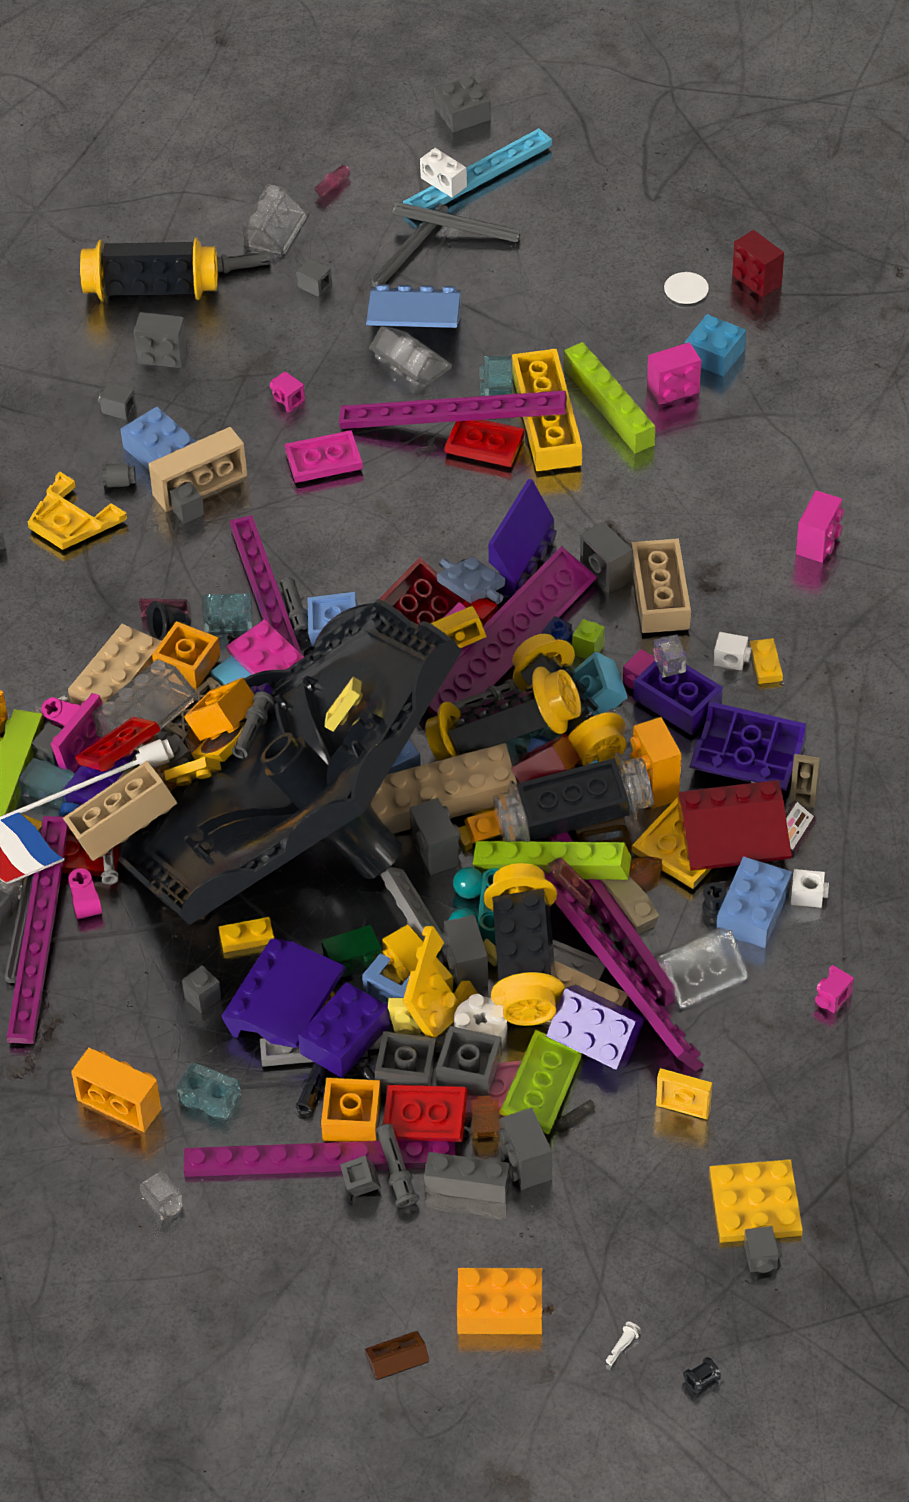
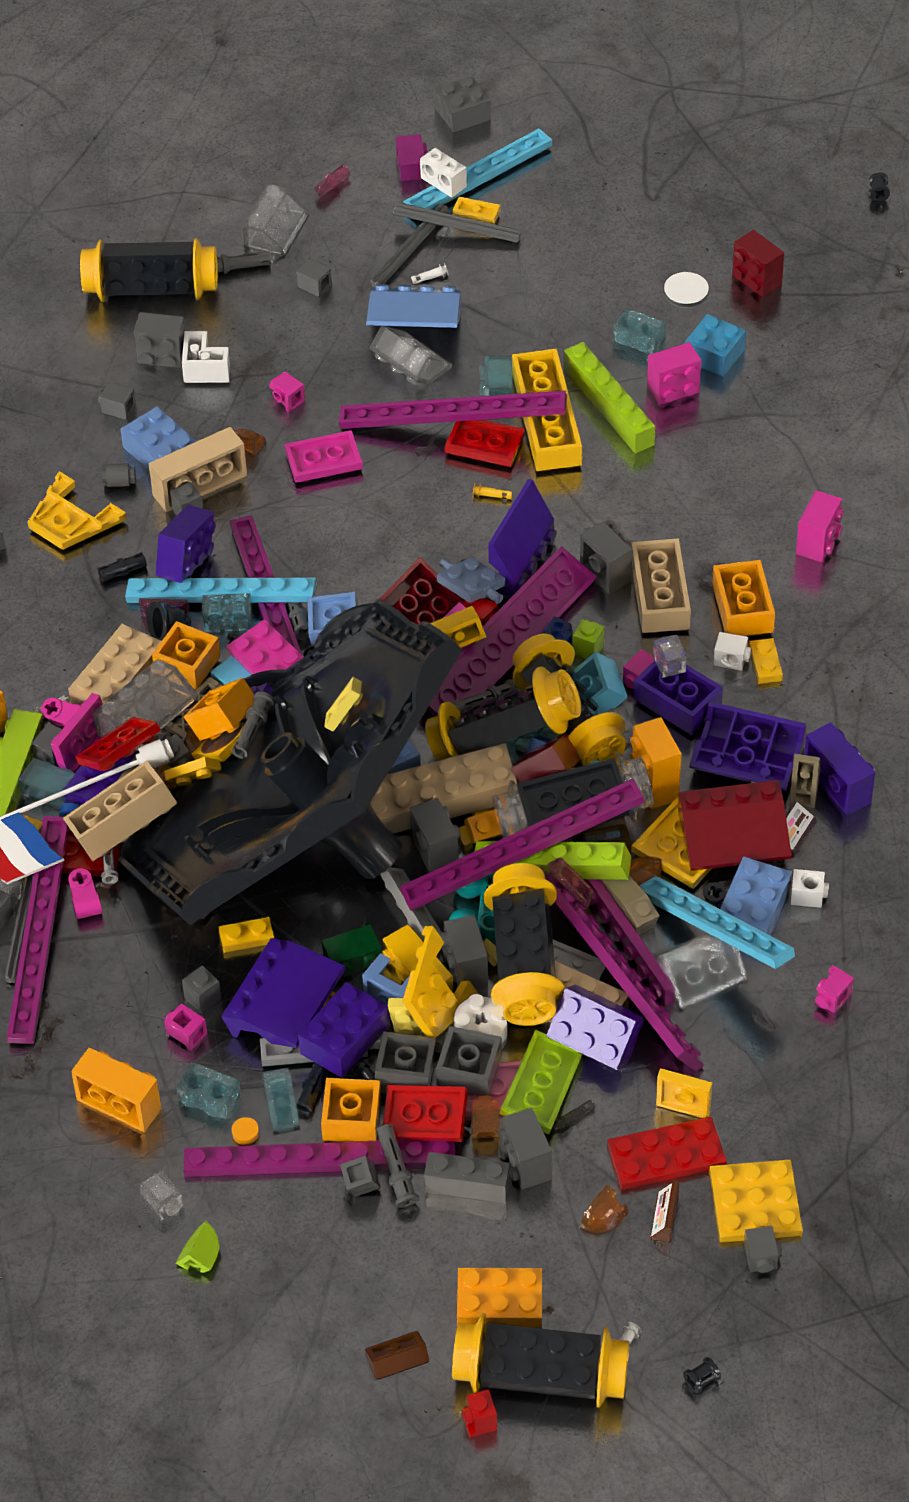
(122, 567): none -> black pin
(185, 543): none -> dark purple brick
(185, 1026): none -> dark pink brick
(194, 588): none -> medium azure plate
(200, 1249): none -> lime brick
(203, 362): none -> white brick
(245, 1131): none -> light orange tile
(252, 441): none -> clear orange brick
(280, 1099): none -> clear light blue slope
(408, 152): none -> magenta brick
(440, 271): none -> white piece
(476, 210): none -> yellow plate
(480, 1414): none -> red brick
(490, 492): none -> yellow piece
(522, 844): none -> magenta plate
(540, 1360): none -> black brick
(604, 1212): none -> clear orange brick
(639, 331): none -> clear light blue brick
(665, 1212): none -> slope
(666, 1153): none -> red plate
(717, 923): none -> medium azure plate
(743, 598): none -> light orange brick
(843, 770): none -> dark purple brick
(879, 189): none -> black bush

